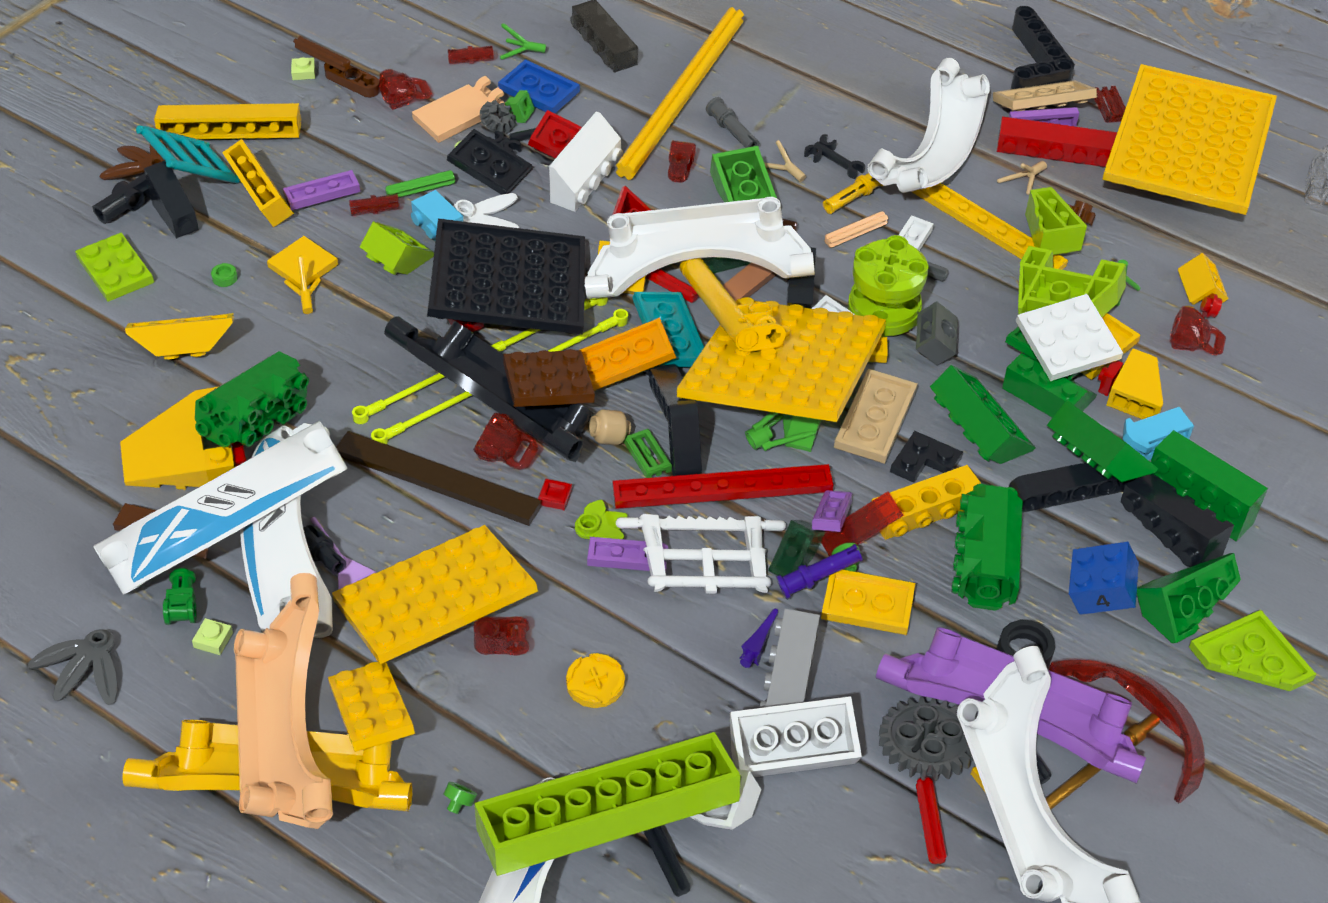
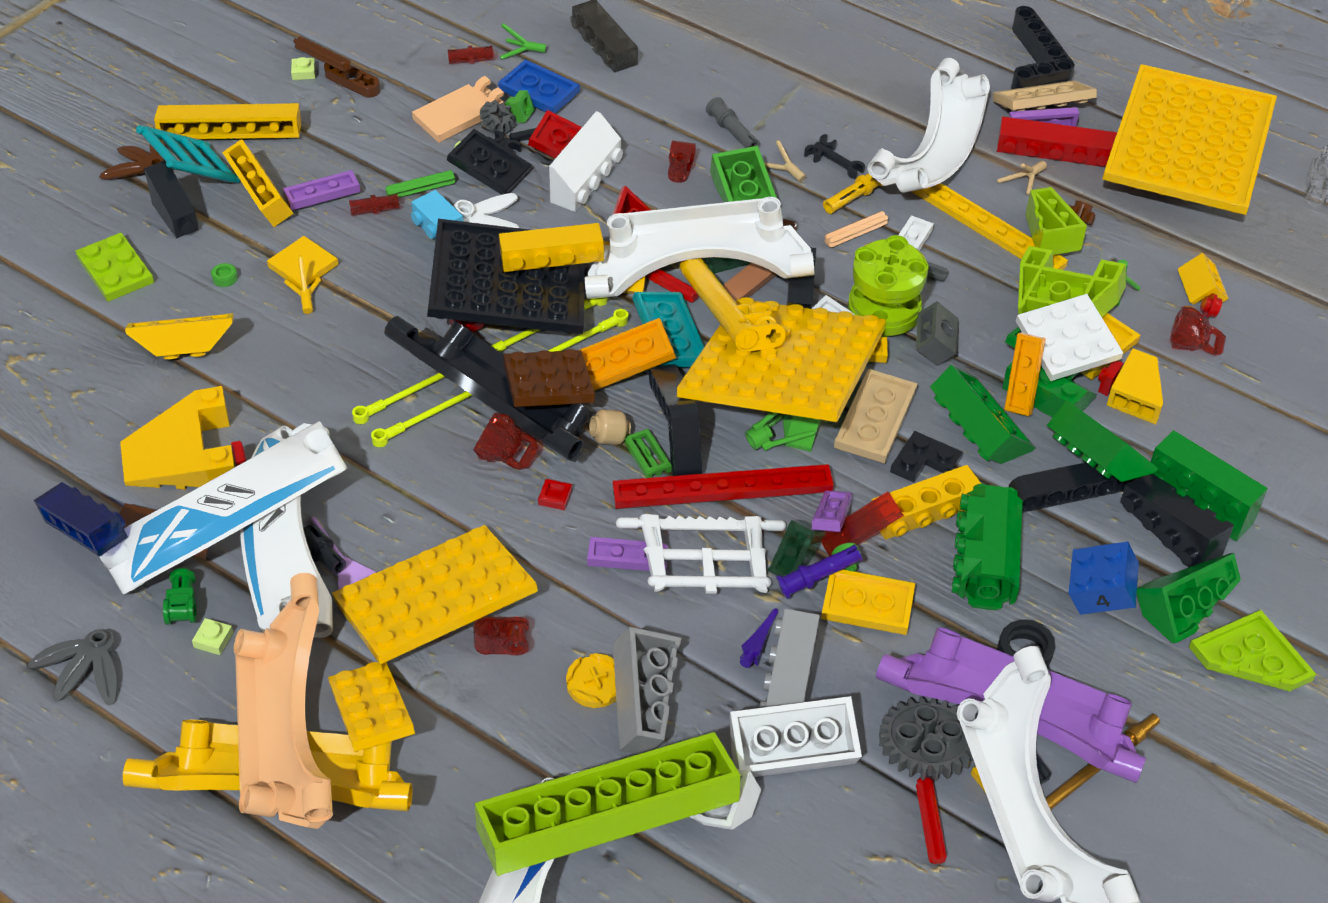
(81, 518): none -> clear blue brick
(123, 197): black piece -> none
(250, 401): green brick -> none
(394, 249): lime slope -> none
(400, 89): clear red piece -> none
(439, 478): dark brown tile -> none
(459, 796): bright green tile -> none
(551, 247): none -> yellow brick
(601, 522): lime plate -> none
(643, 685): none -> light grey wedge
(668, 861): black axle -> none
(679, 94): yellow axle -> none
(1024, 374): none -> light orange tile
(1114, 102): clear red tile -> none
(1151, 431): medium azure piece -> none
(1156, 700): clear red windscreen -> none

